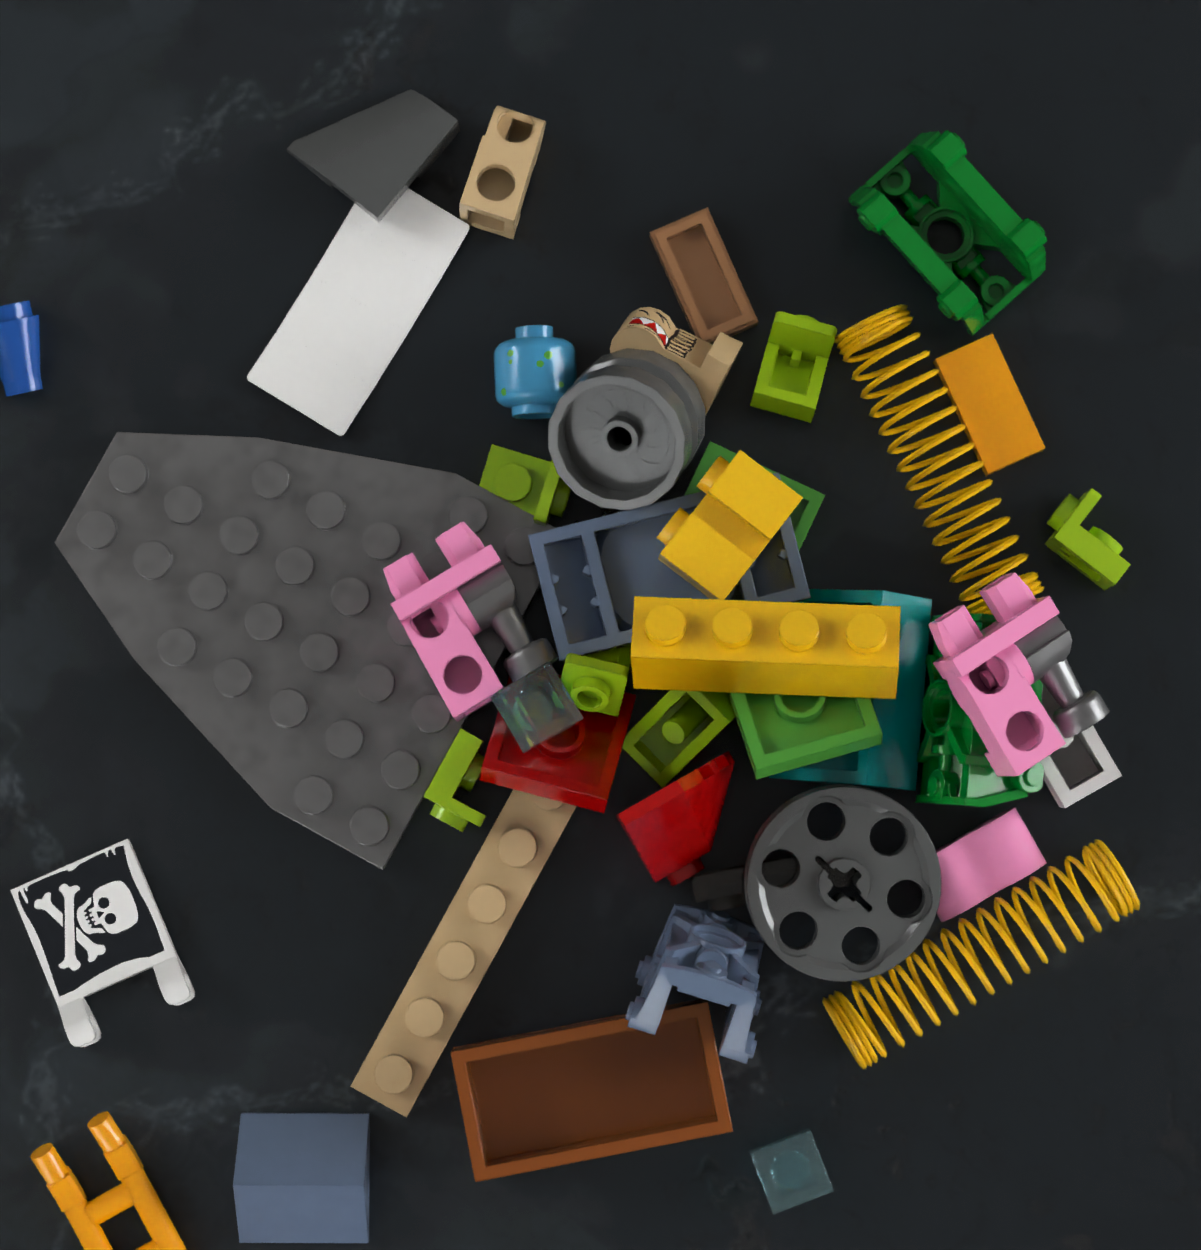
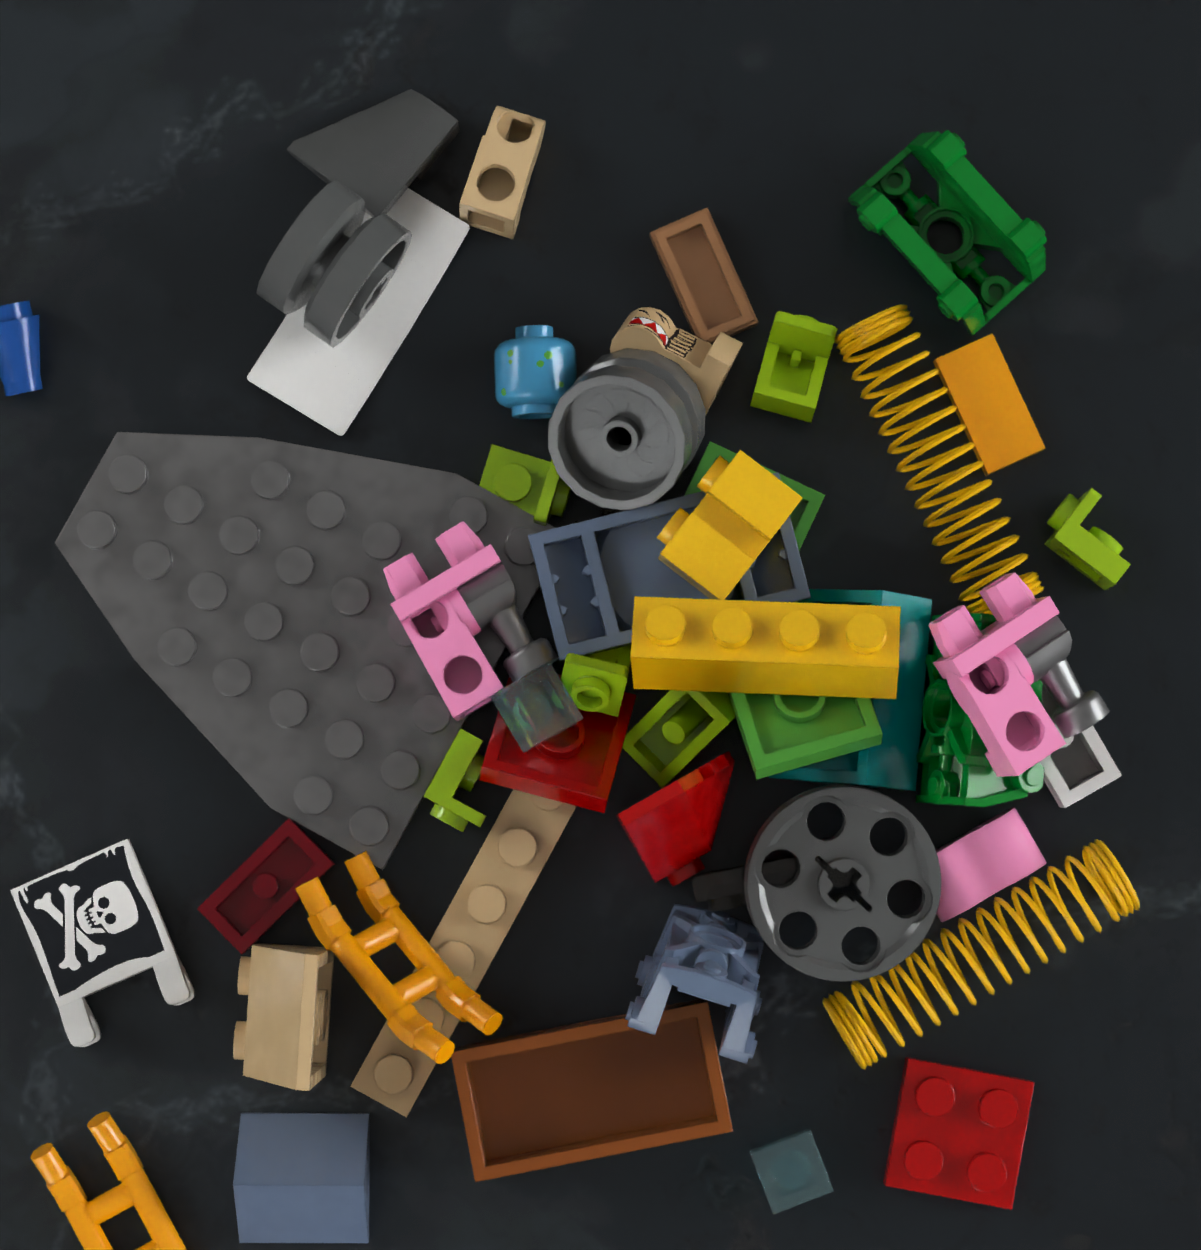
(265, 886): none -> dark red plate
(286, 1014): none -> tan slope
(333, 263): none -> dark grey wheel
(389, 928): none -> light orange piece
(958, 1133): none -> red plate

